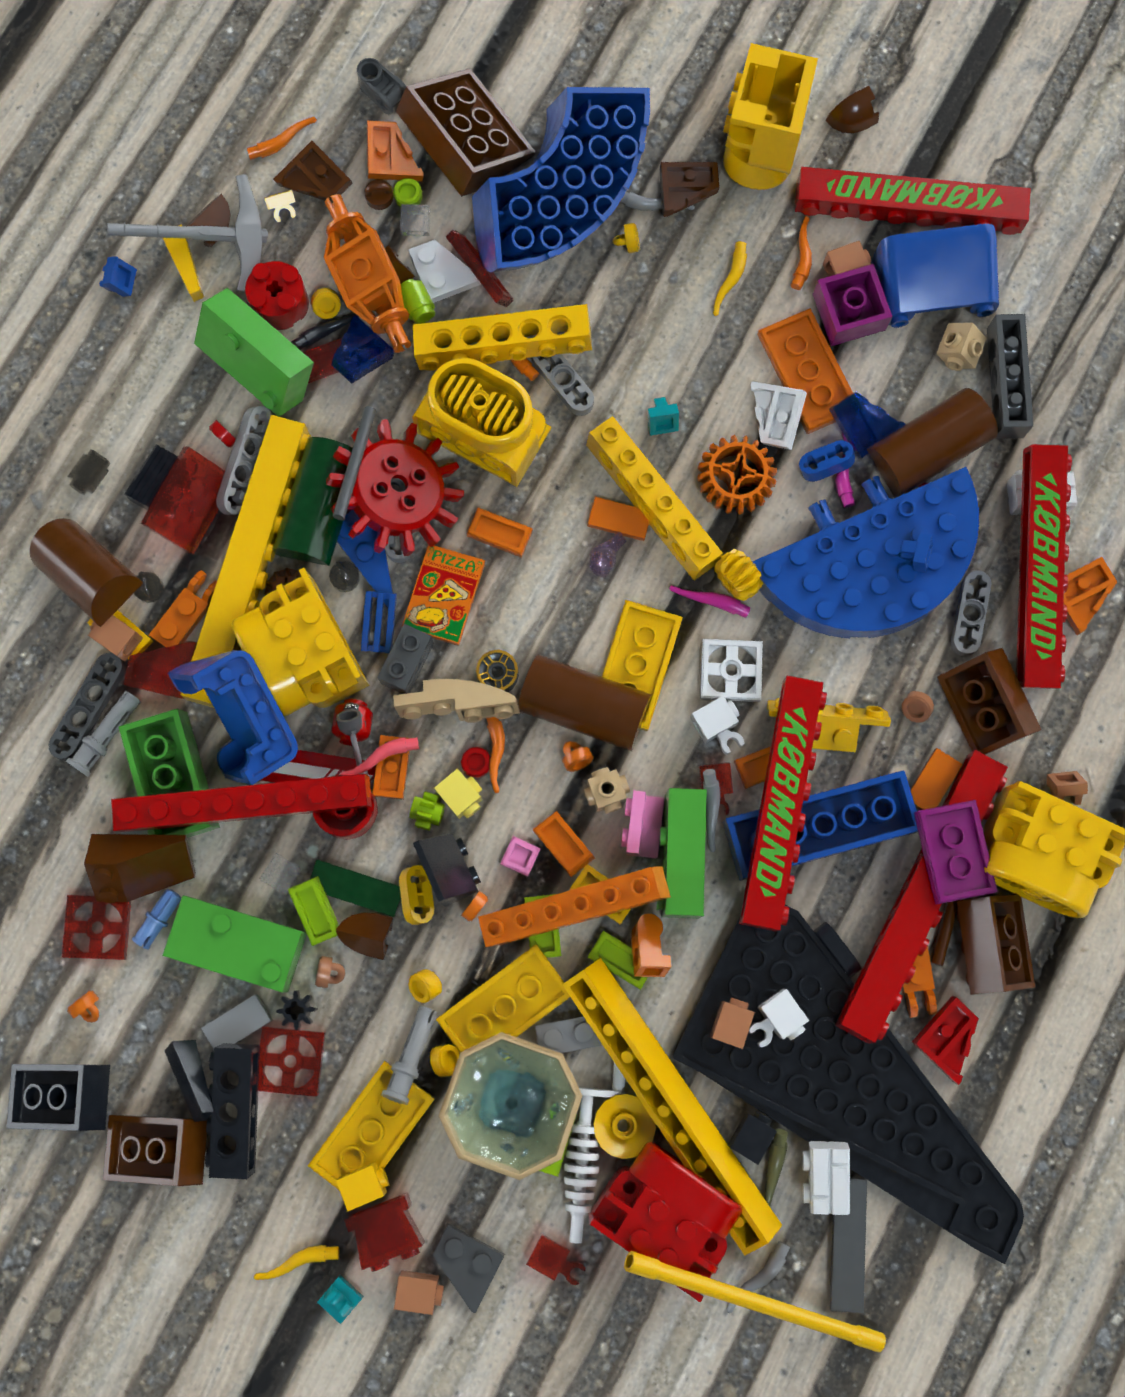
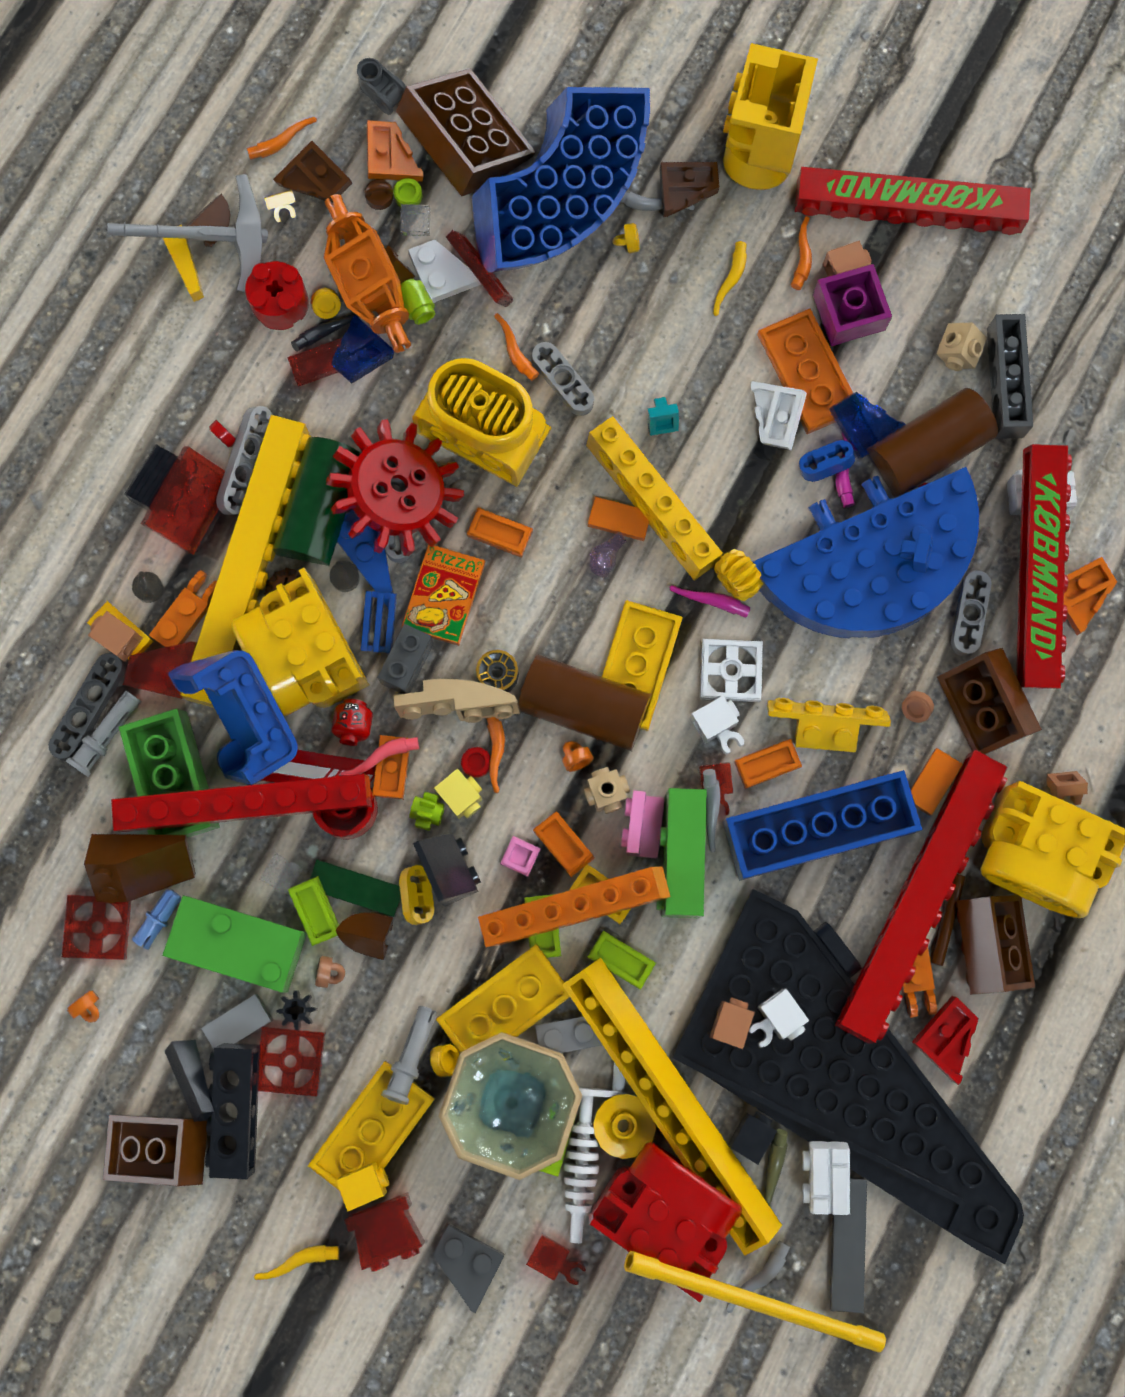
(58, 1097): black slope -> none
(82, 568): reddish brown brick -> none
(88, 472): clear smoke brick -> none
(118, 276): blue tile -> none
(253, 352): bright green brick -> none
(340, 1299): teal tile -> none
(350, 723): dark grey hinge -> none
(354, 463): dark grey bar -> none
(418, 1292): nougat brick -> none
(424, 985): yellow tile -> none
(474, 906): orange tile -> none
(515, 327): yellow brick -> none
(647, 948): orange leg -> none
(748, 476): orange gear -> none
(782, 804): red brick -> none
(854, 113): reddish brown brick -> none
(939, 271): blue windscreen -> none
(955, 851): magenta tile -> none

